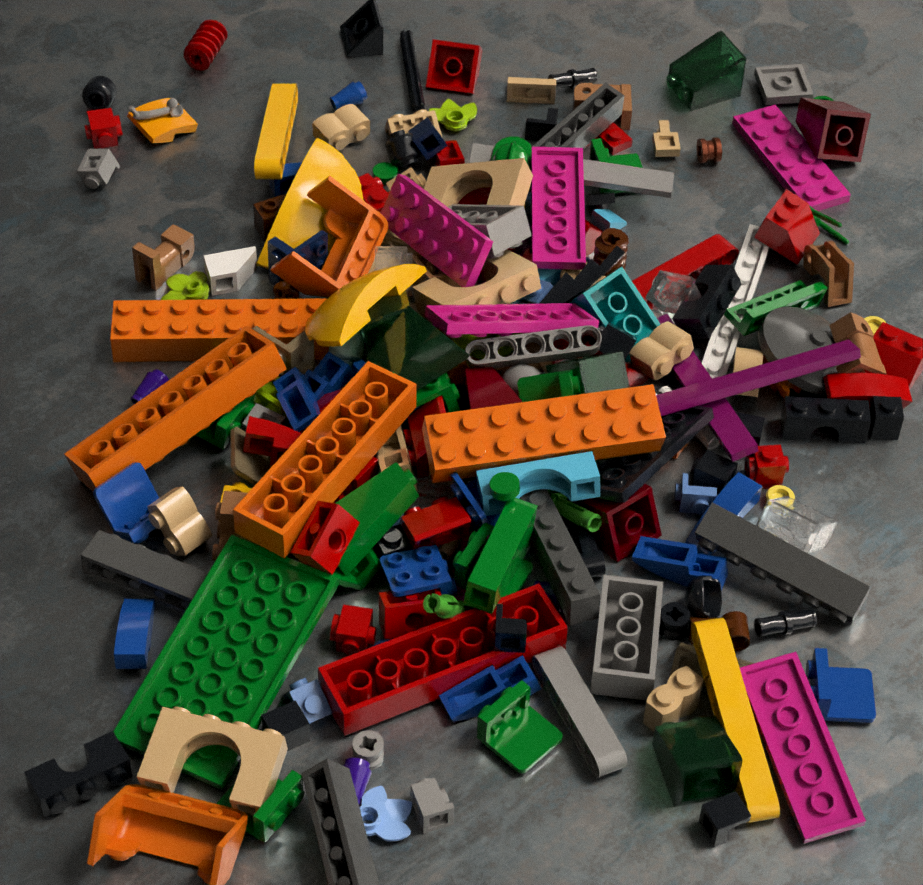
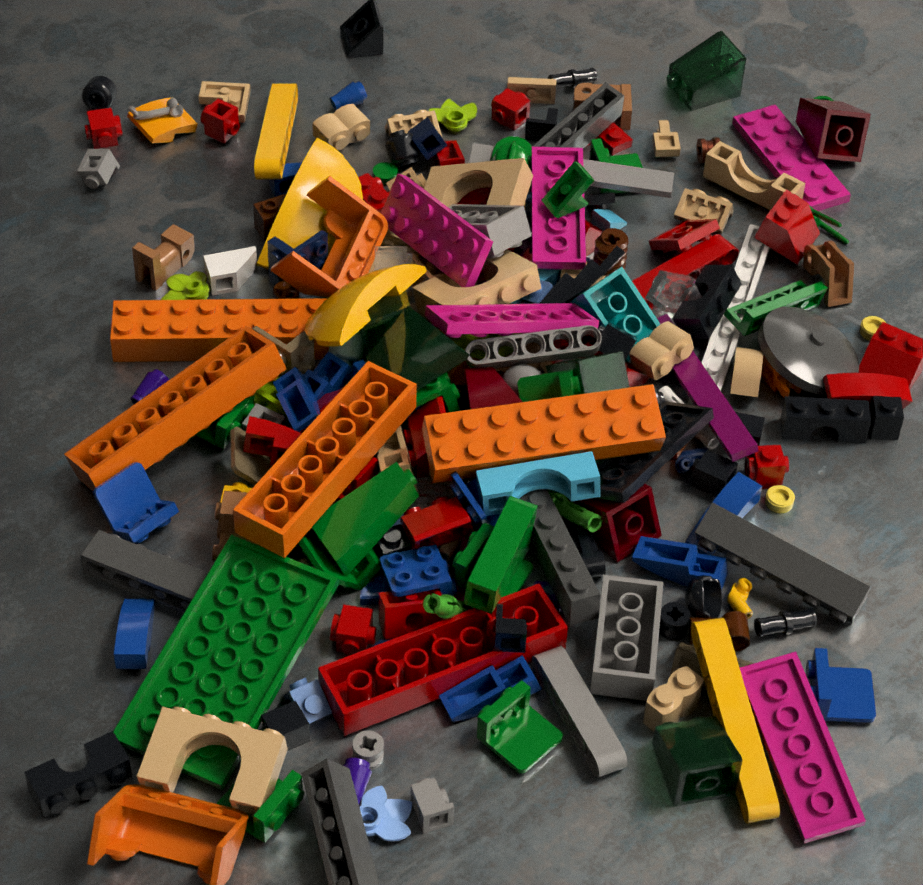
(179, 521): tan brick -> none
(205, 44): red piece -> none
(220, 120): none -> red brick
(233, 93): none -> tan plate
(325, 537): red brick -> none
(370, 594): none -> blue tile
(412, 71): black axle -> none
(454, 66): red slope -> none
(504, 486): green tile -> none
(510, 108): none -> red brick
(568, 190): none -> green slope
(684, 234): none -> red plate
(687, 458): none -> dark blue arm
(693, 498): medium blue bracket -> none
(697, 205): none -> tan bracket
(721, 815): black panel -> none
(727, 168): none -> tan arch
(738, 595): none -> yellow arm
(757, 377): magenta tile -> none
(782, 84): light grey plate -> none
(788, 521): clear window -> none
(859, 333): medium nougat piece -> none

